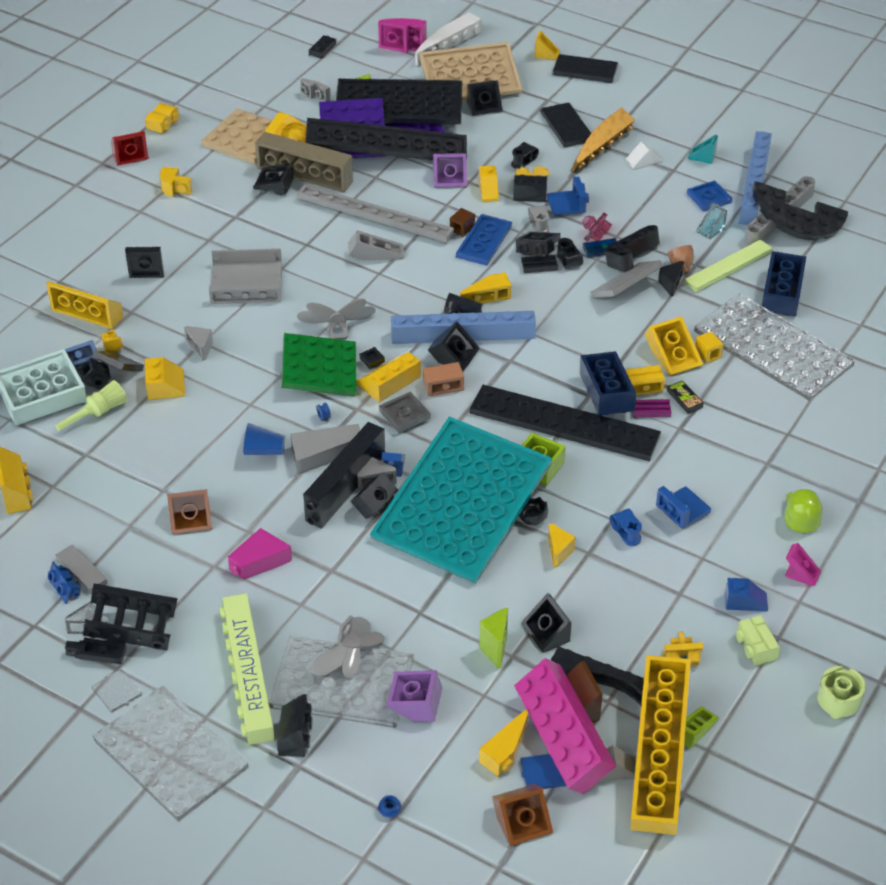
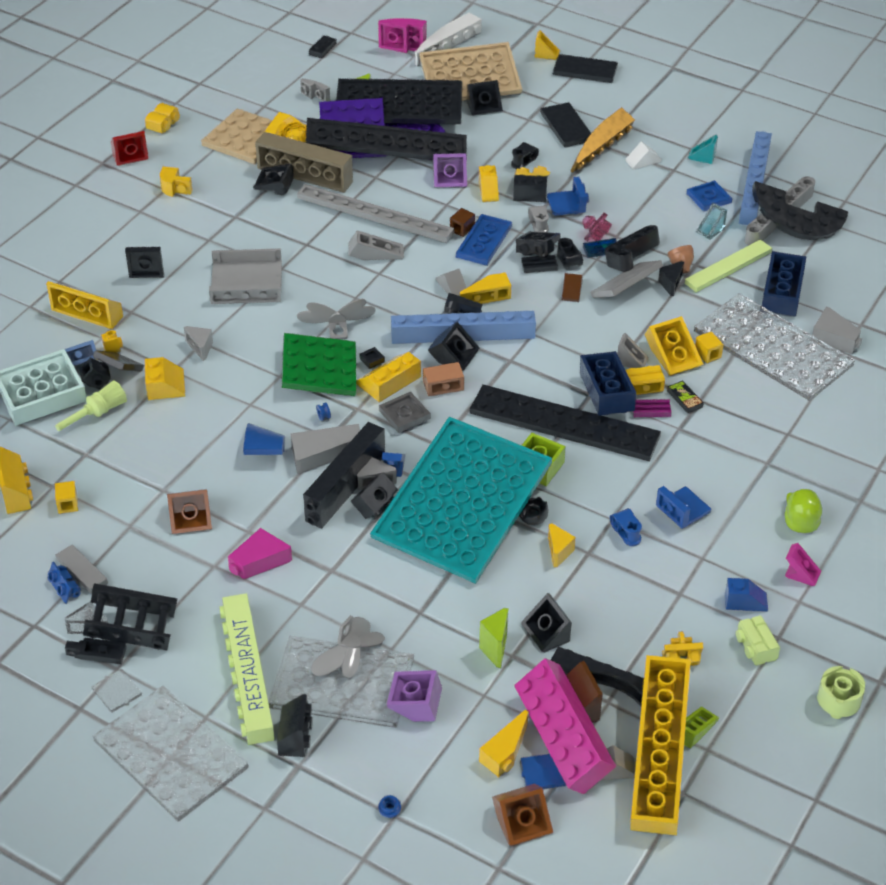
(66, 497): none -> yellow brick
(452, 282): none -> light grey slope
(572, 287): none -> reddish brown slope
(630, 353): none -> light grey slope
(837, 331): none -> light grey slope

